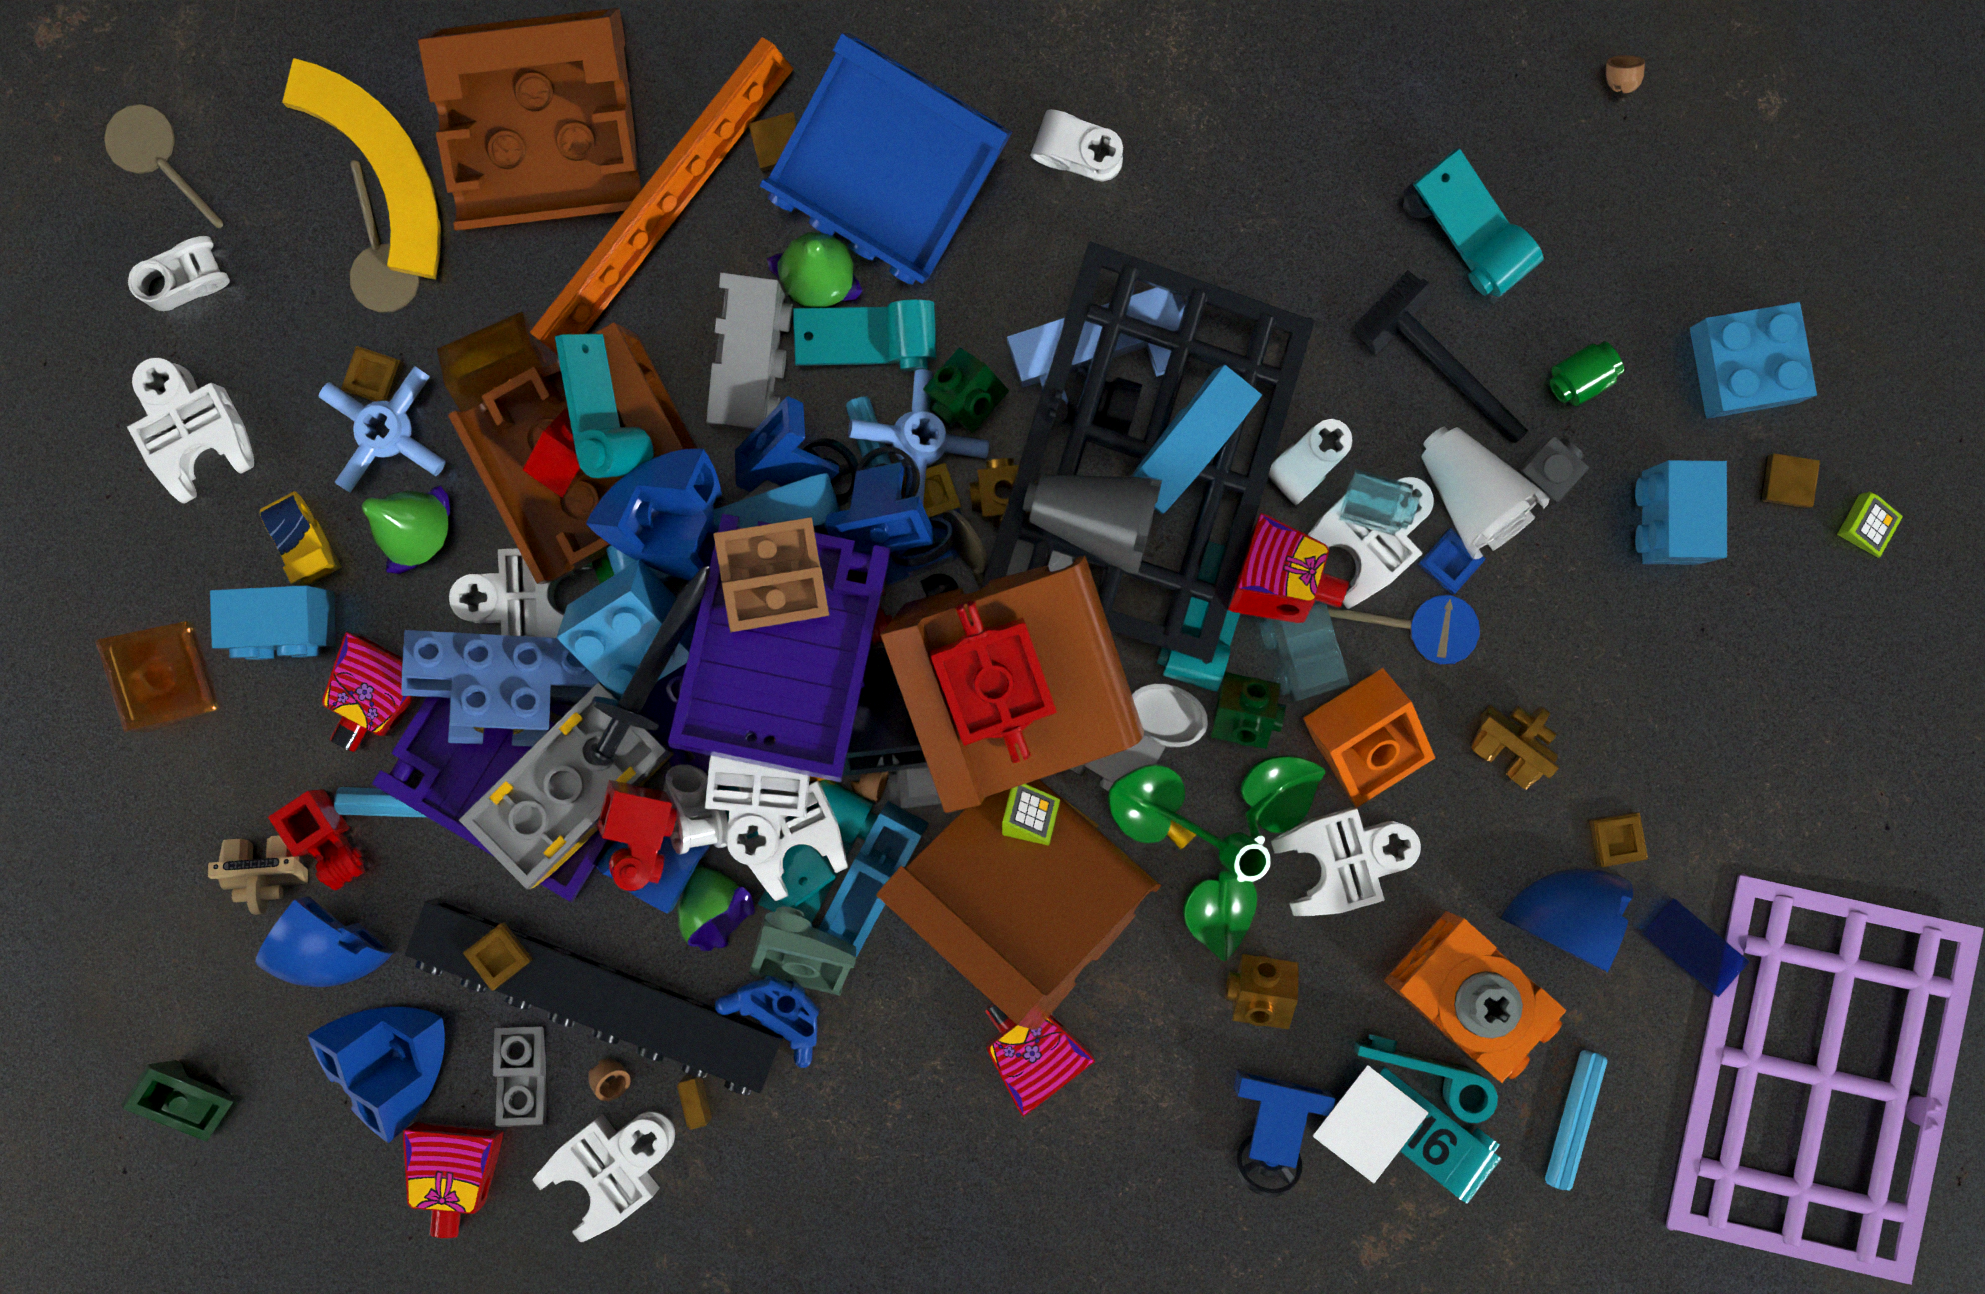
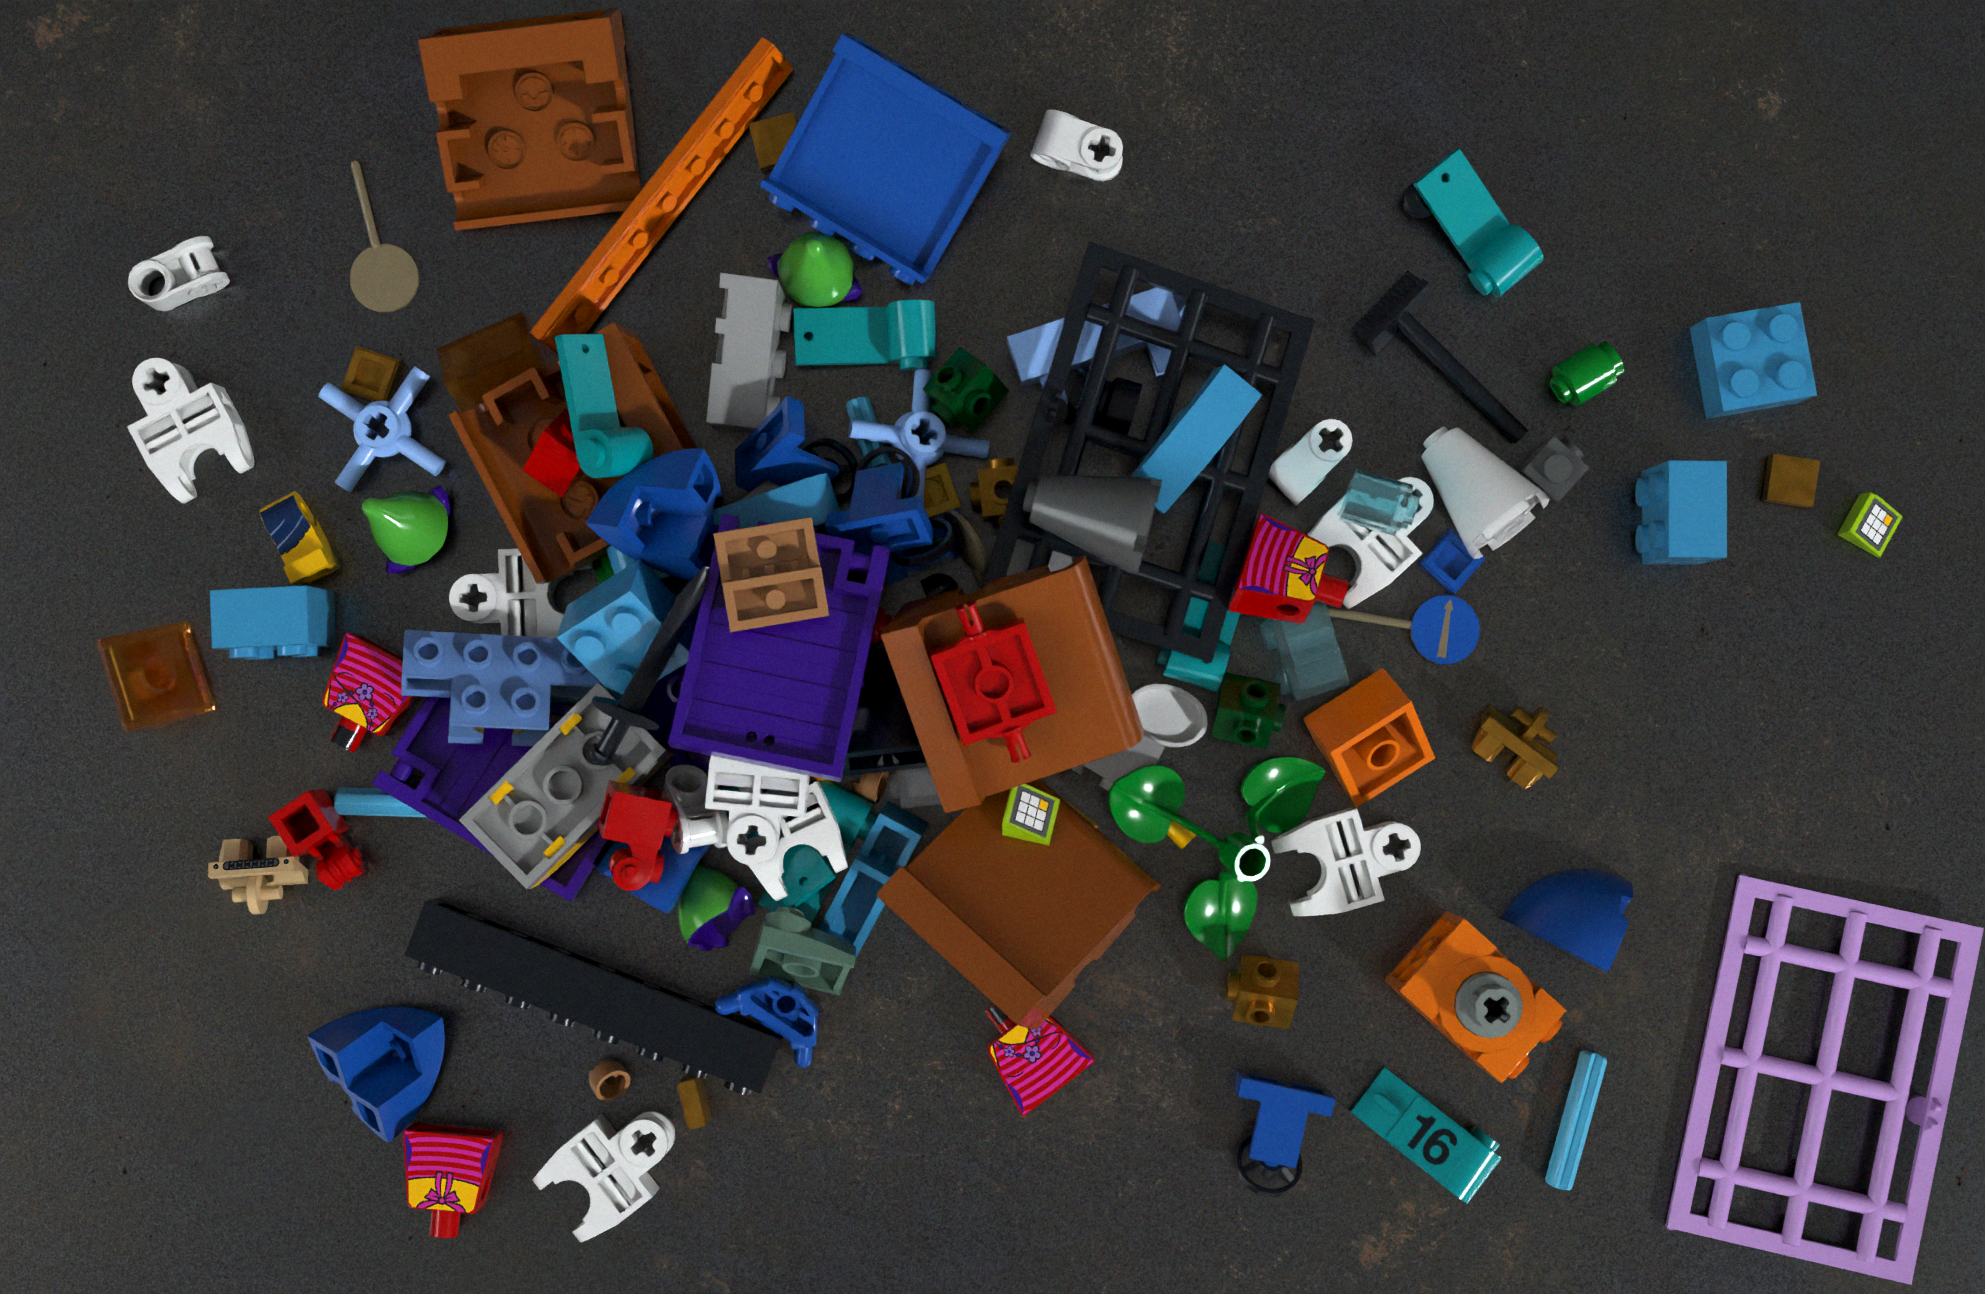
(141, 142): dark tan piece -> none
(177, 1101): dark green slope -> none
(317, 949): blue brick -> none
(392, 154): yellow tile -> none
(497, 956): pearl gold tile -> none
(521, 1076): light grey slope -> none
(1370, 1124): white sticker -> none
(1464, 1090): teal door -> none
(1618, 839): pearl gold tile -> none
(1625, 72): medium nougat hinge -> none
(1695, 947): clear blue tile -> none

